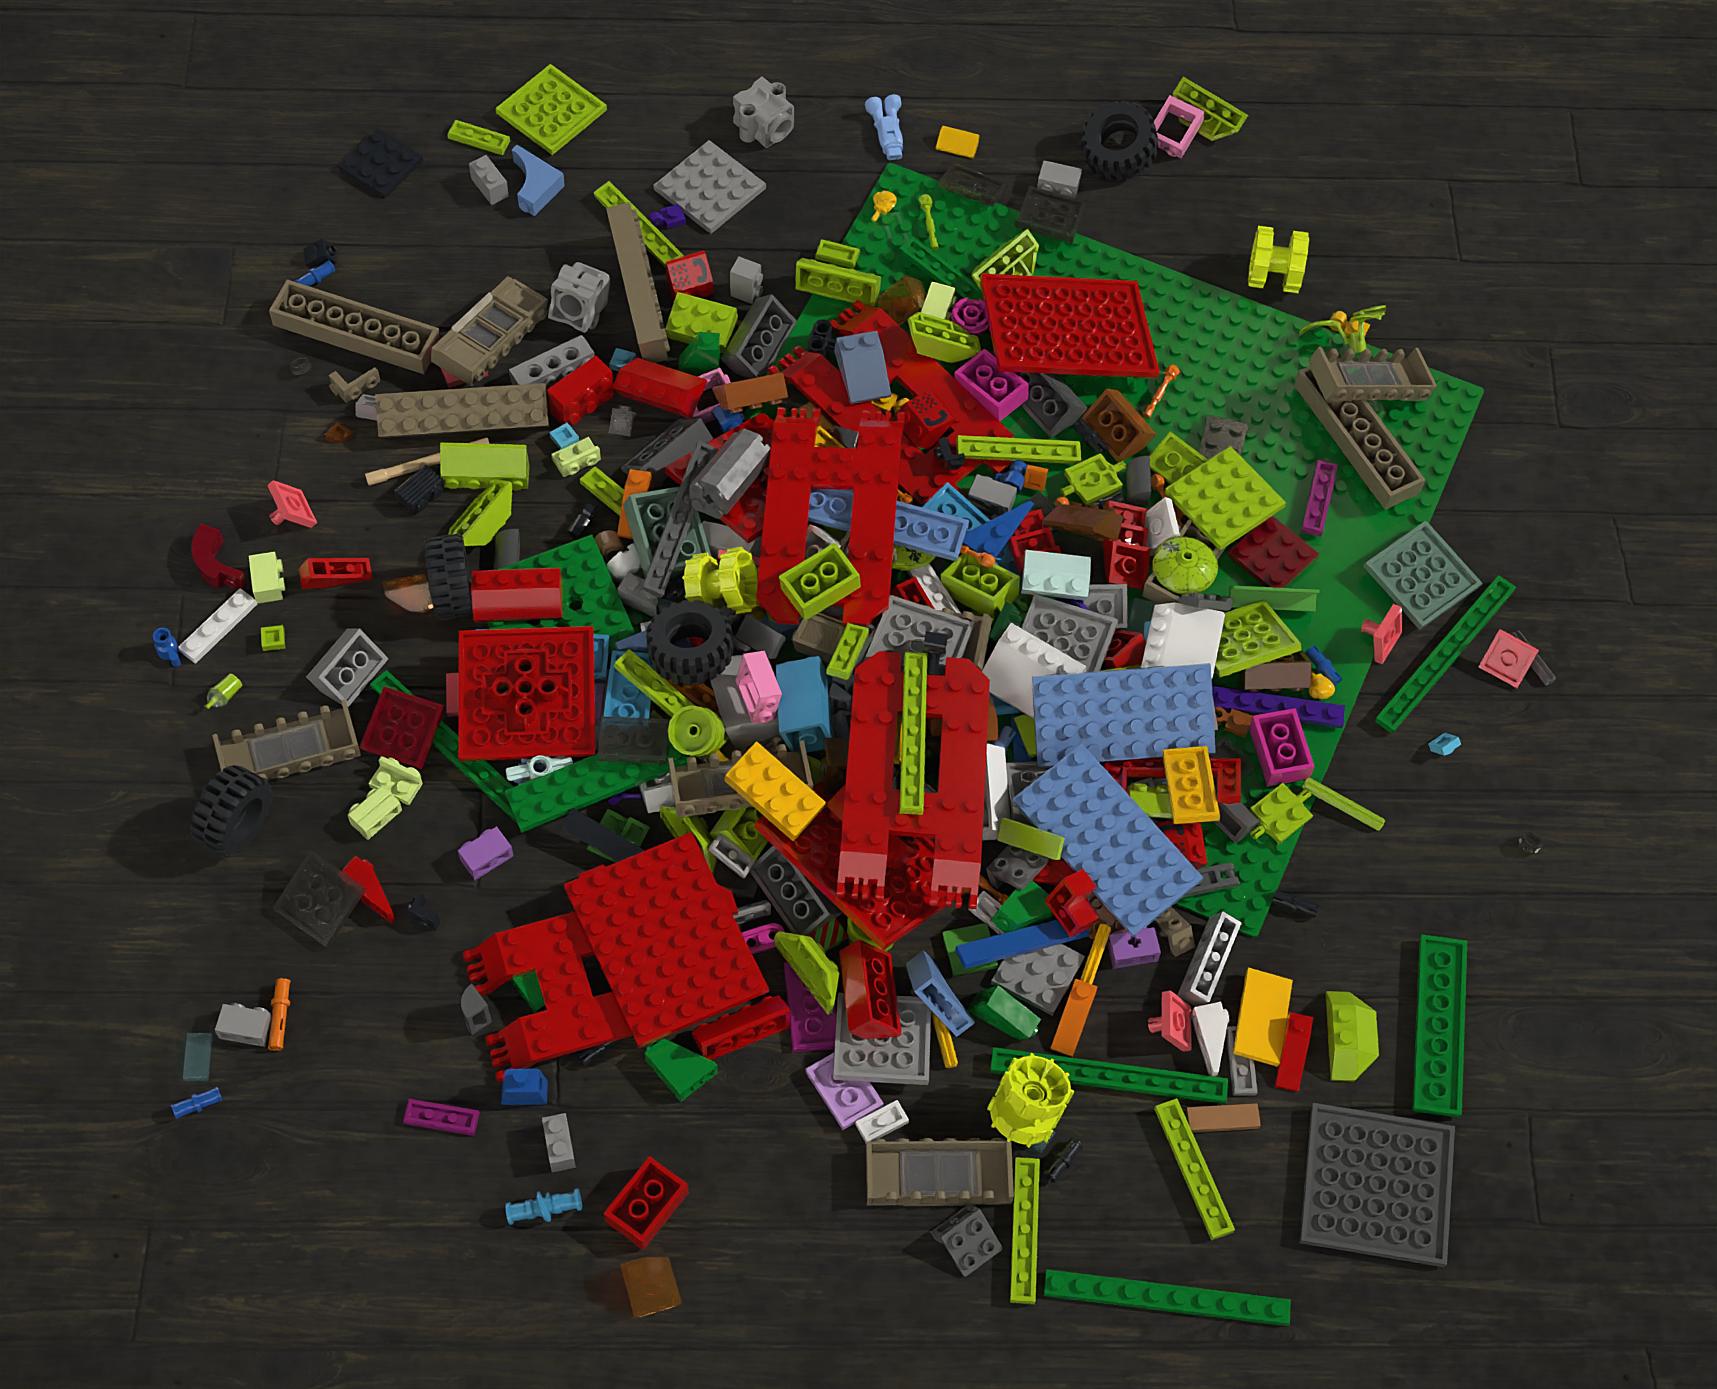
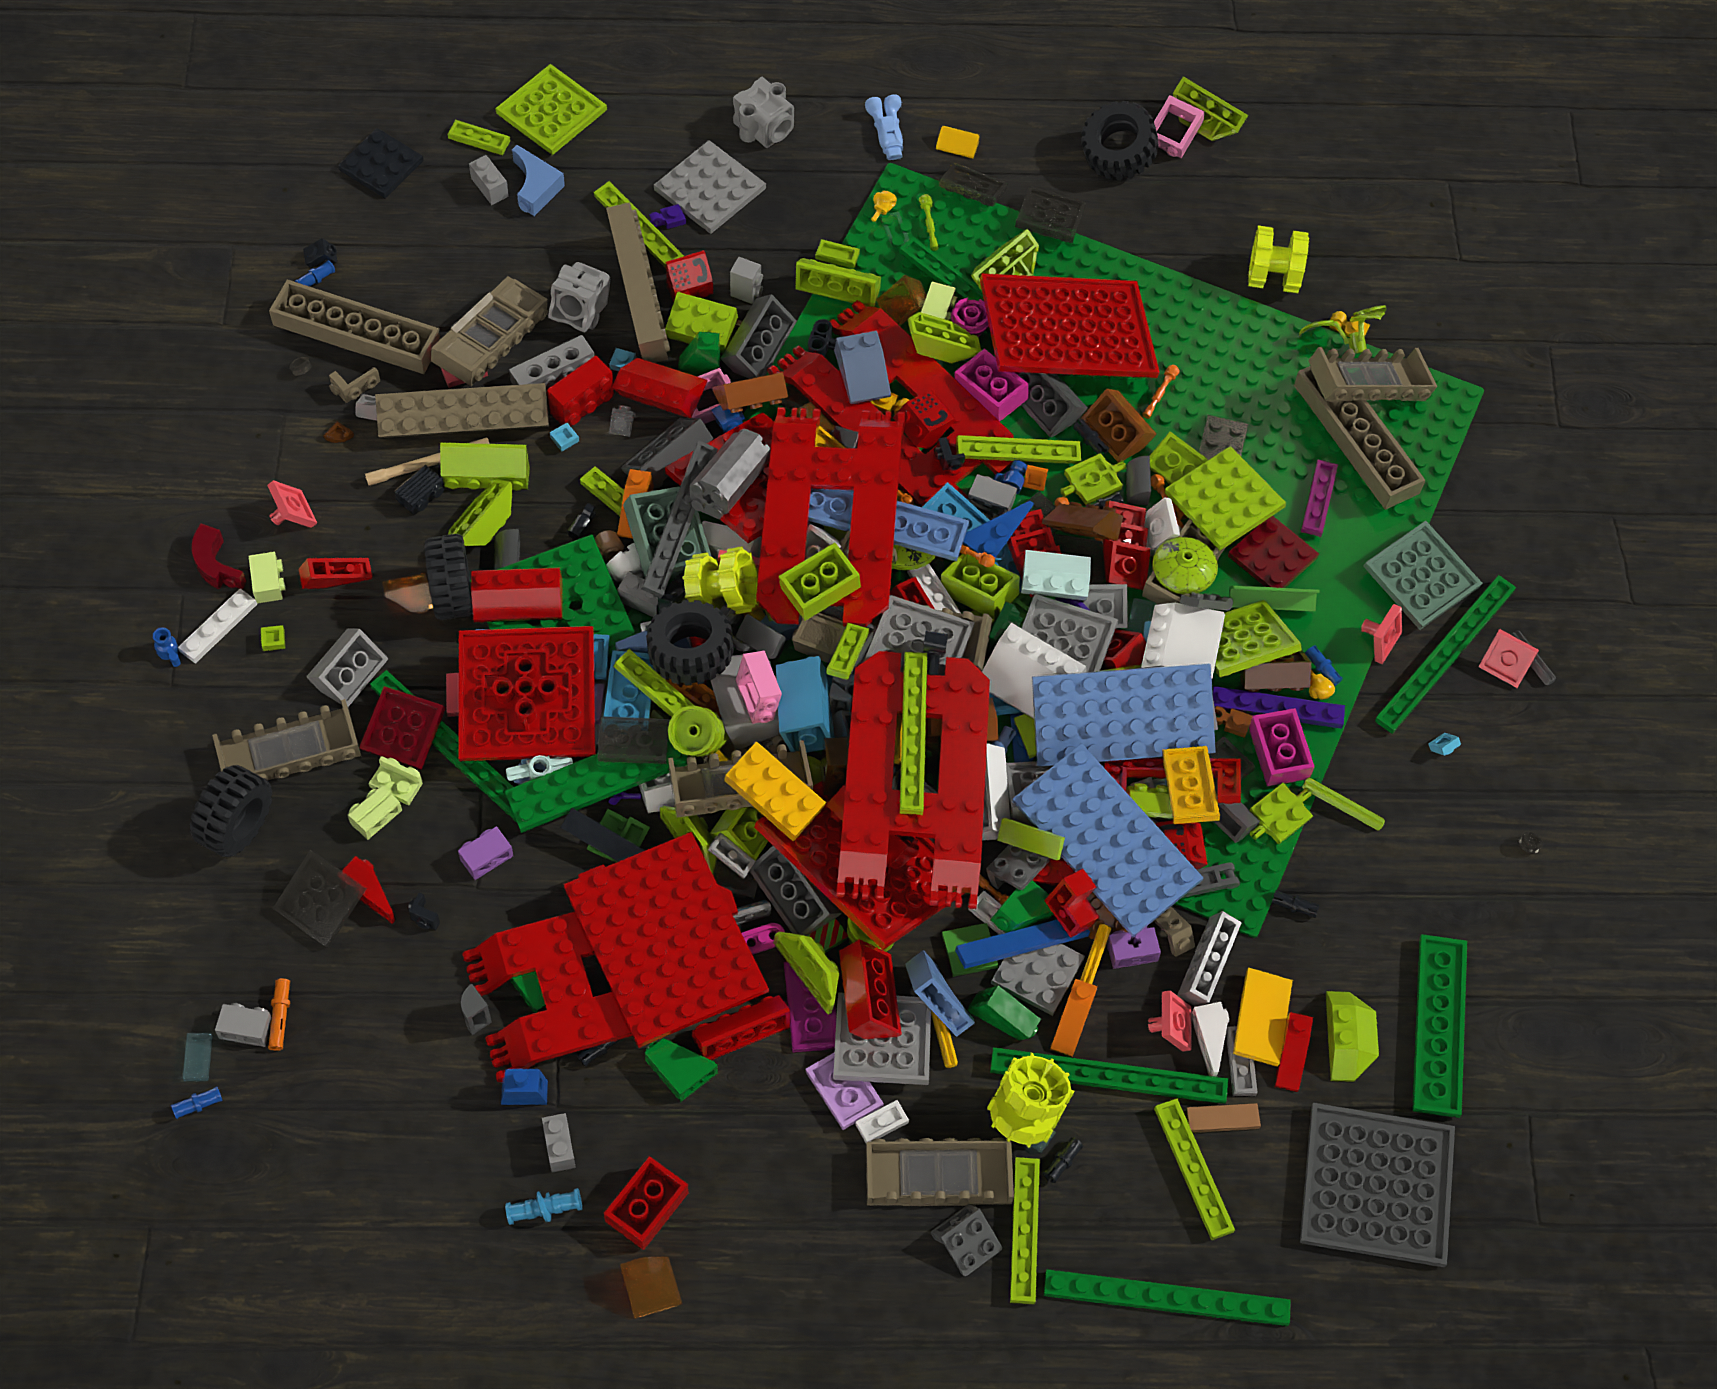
(223, 691): lime piece -> none
(441, 1117): magenta tile -> none
(576, 457): yellowish green bracket -> none
(1059, 179): light grey brick -> none

